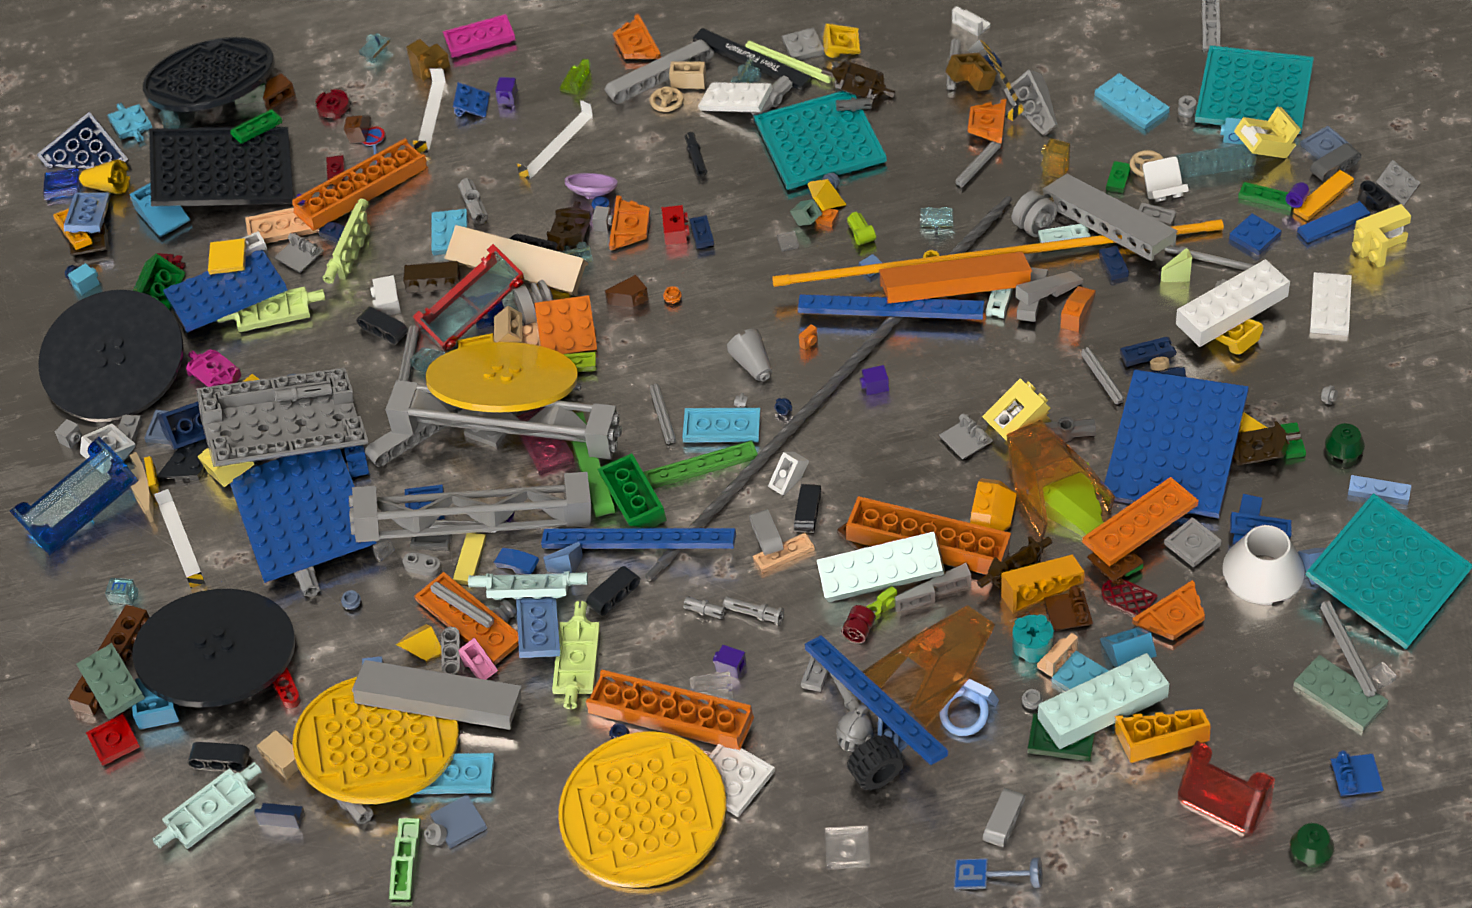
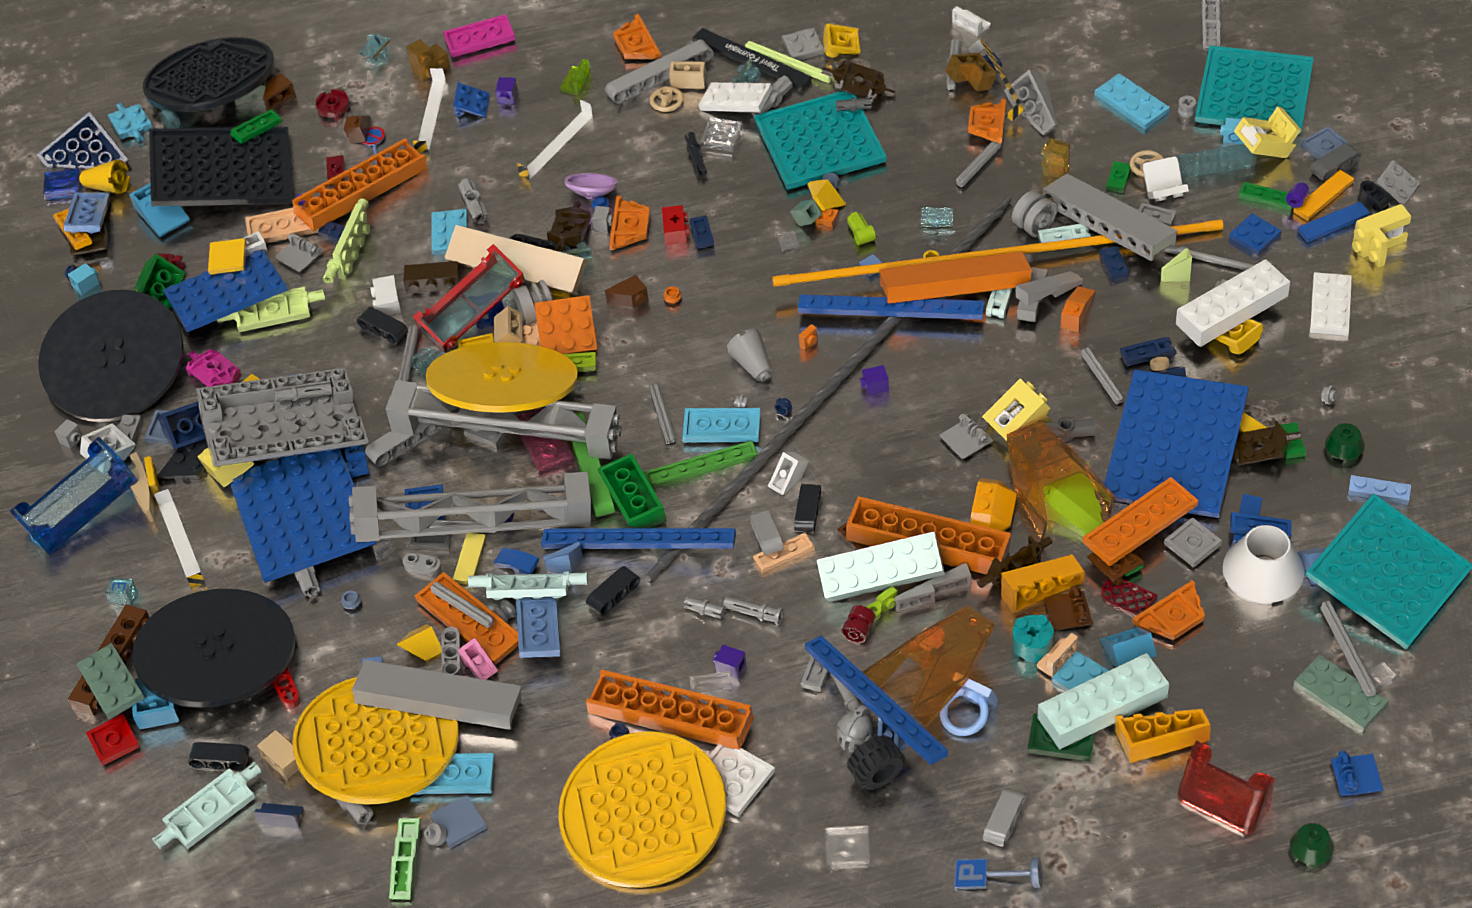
(578, 656): yellowish green plate -> none
(721, 134): none -> clear plate
(1031, 699): light grey plate -> none

